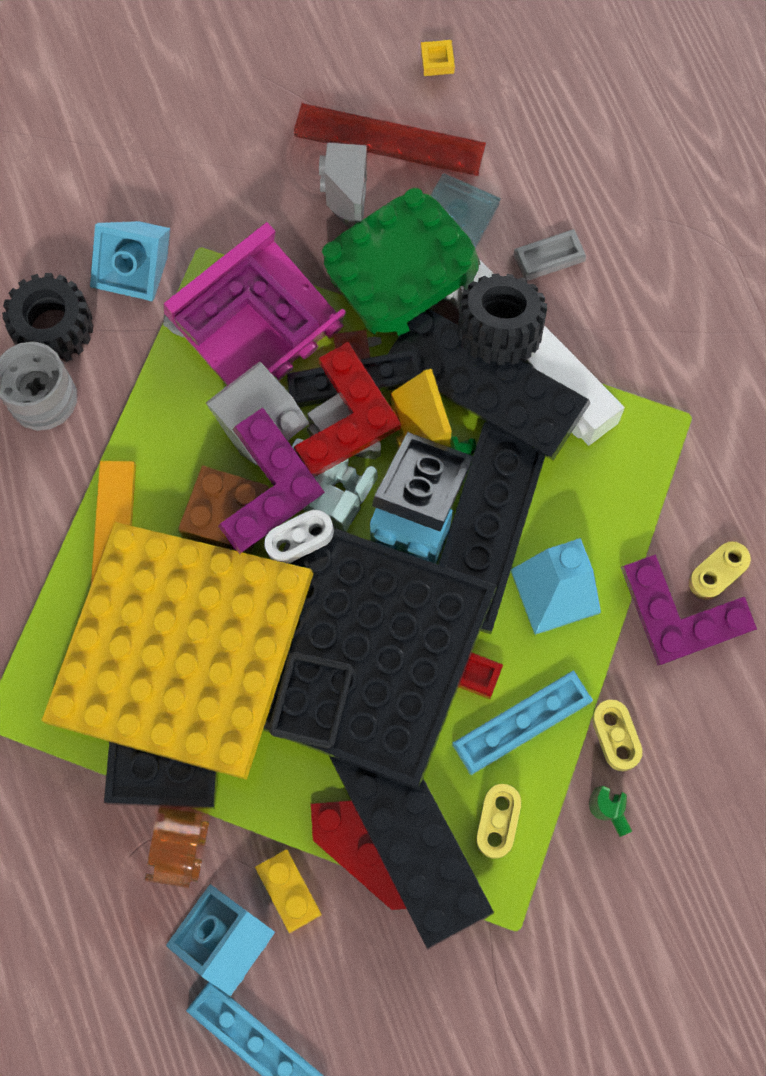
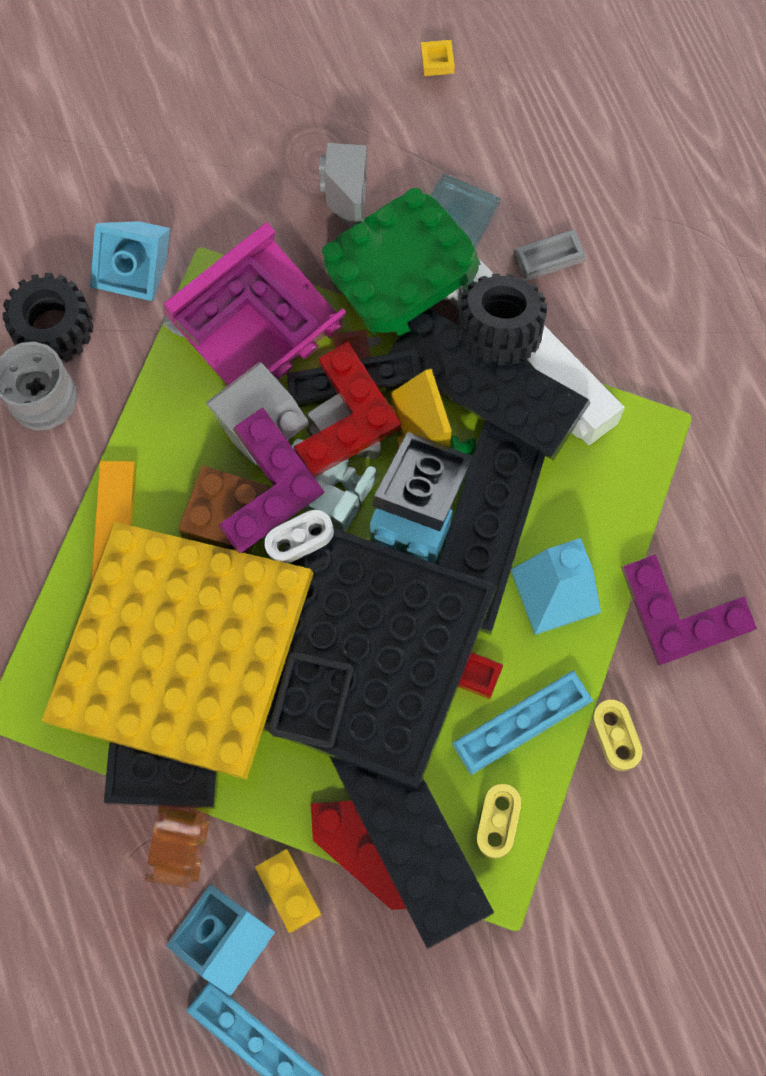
(390, 139): clear red plate -> none
(612, 810): green piece -> none
(720, 569): light yellow plate -> none

